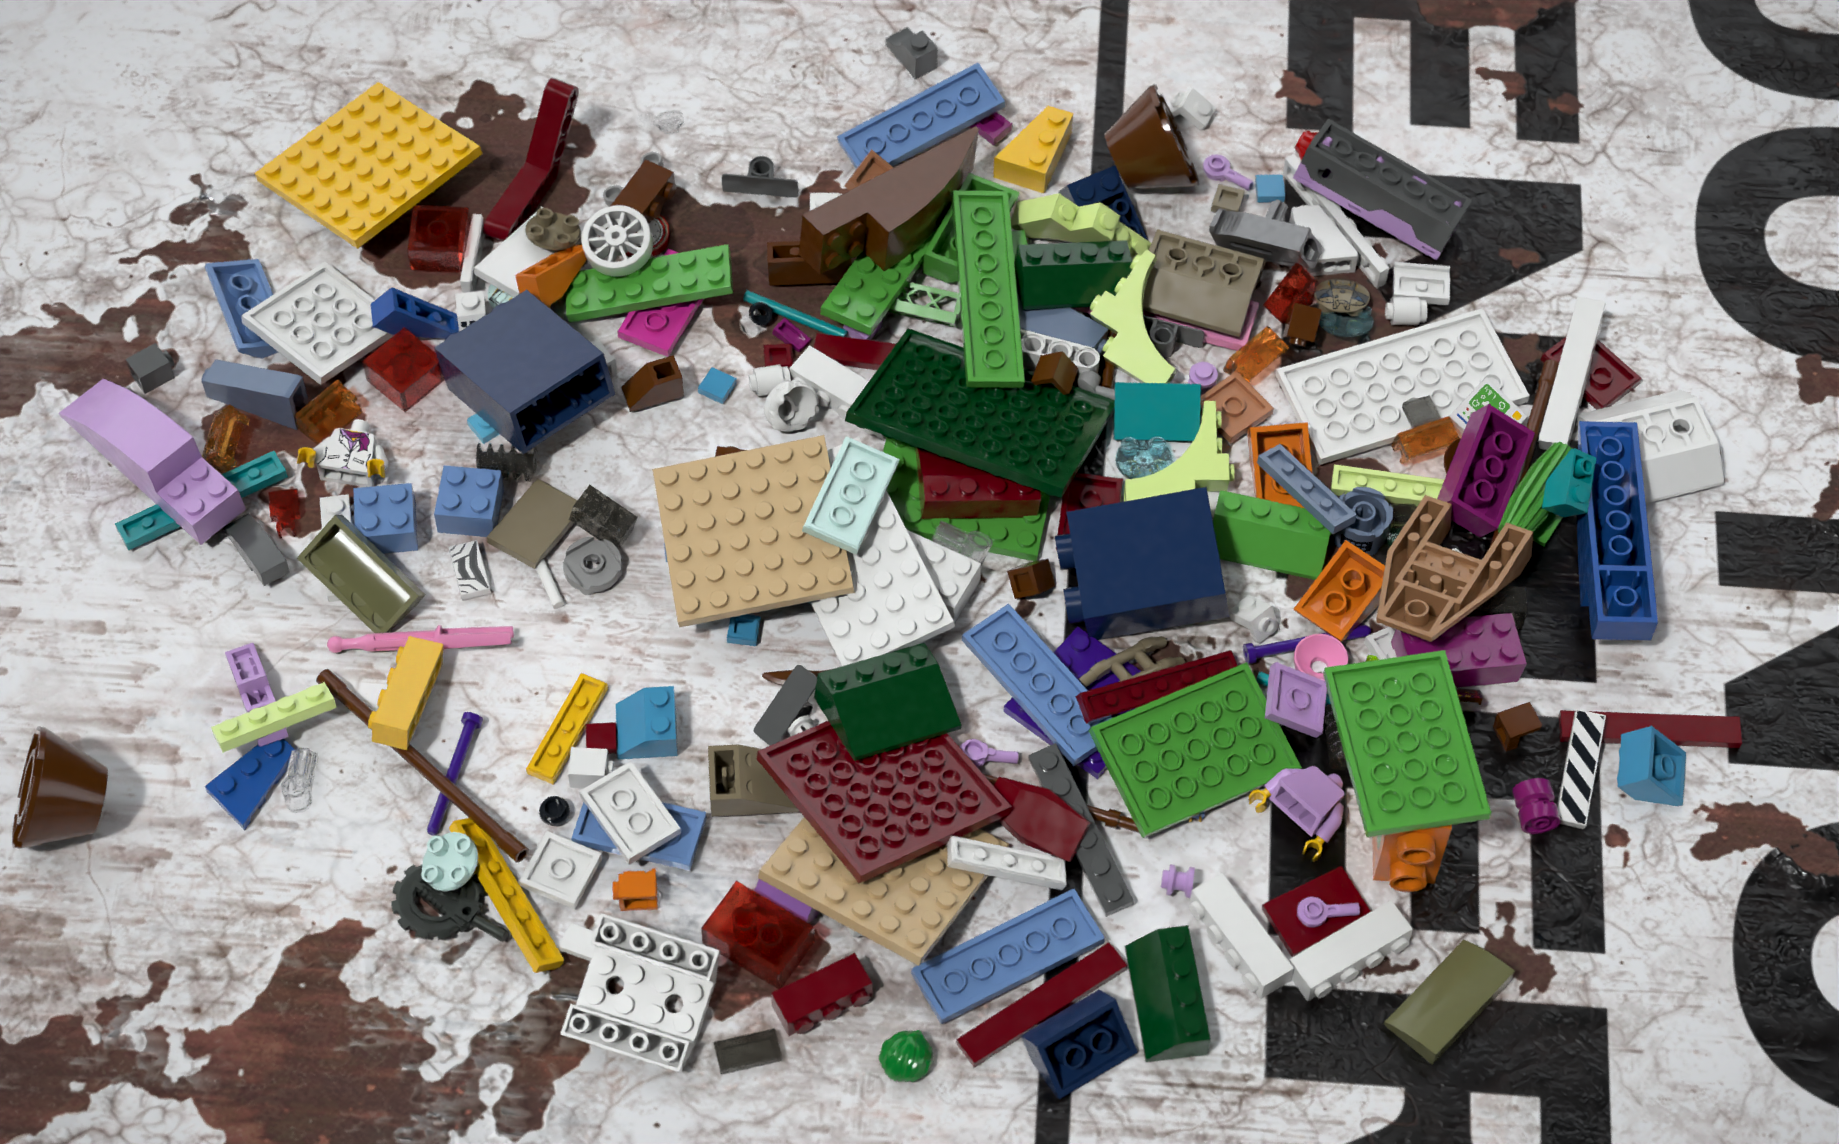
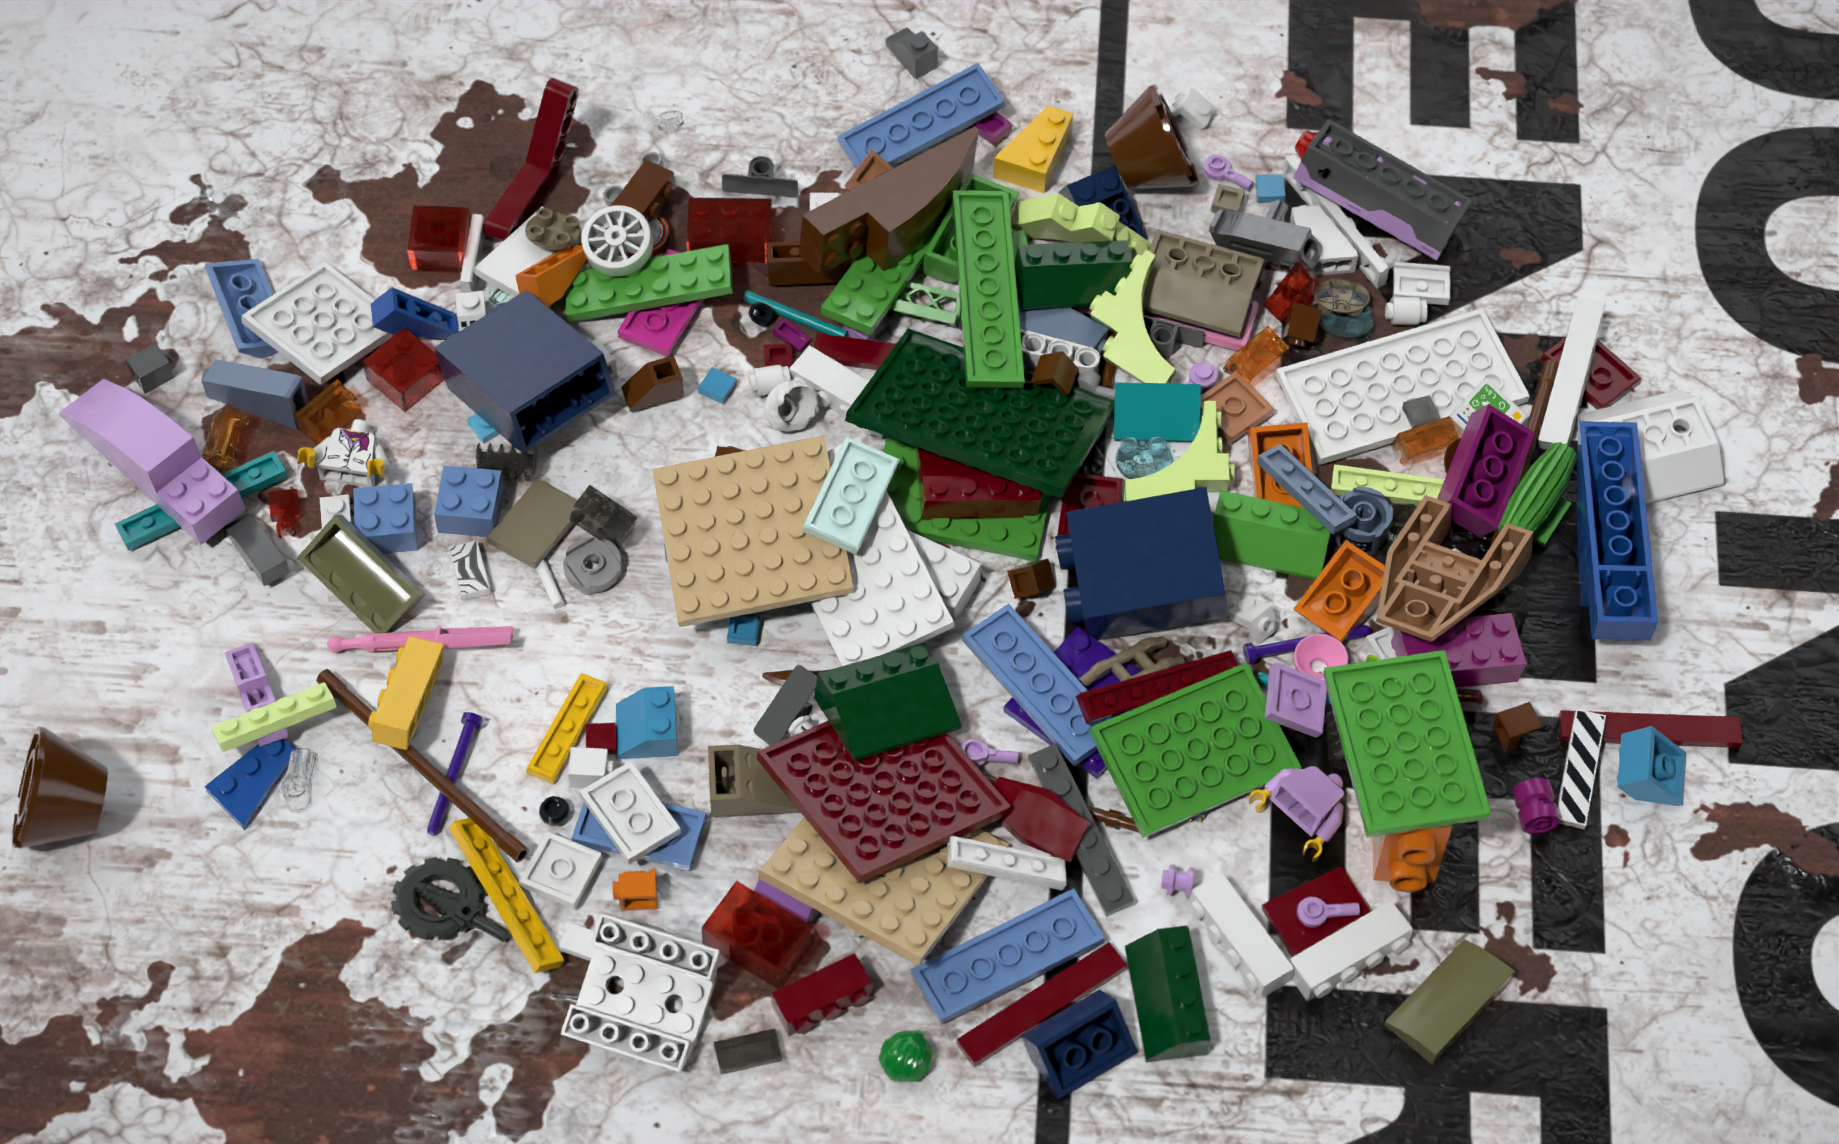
(368, 164): yellow plate -> none
(449, 861): light aqua dish -> none
(738, 222): none -> clear red brick
(972, 545): clear piece -> none
(1570, 485): teal slope -> none

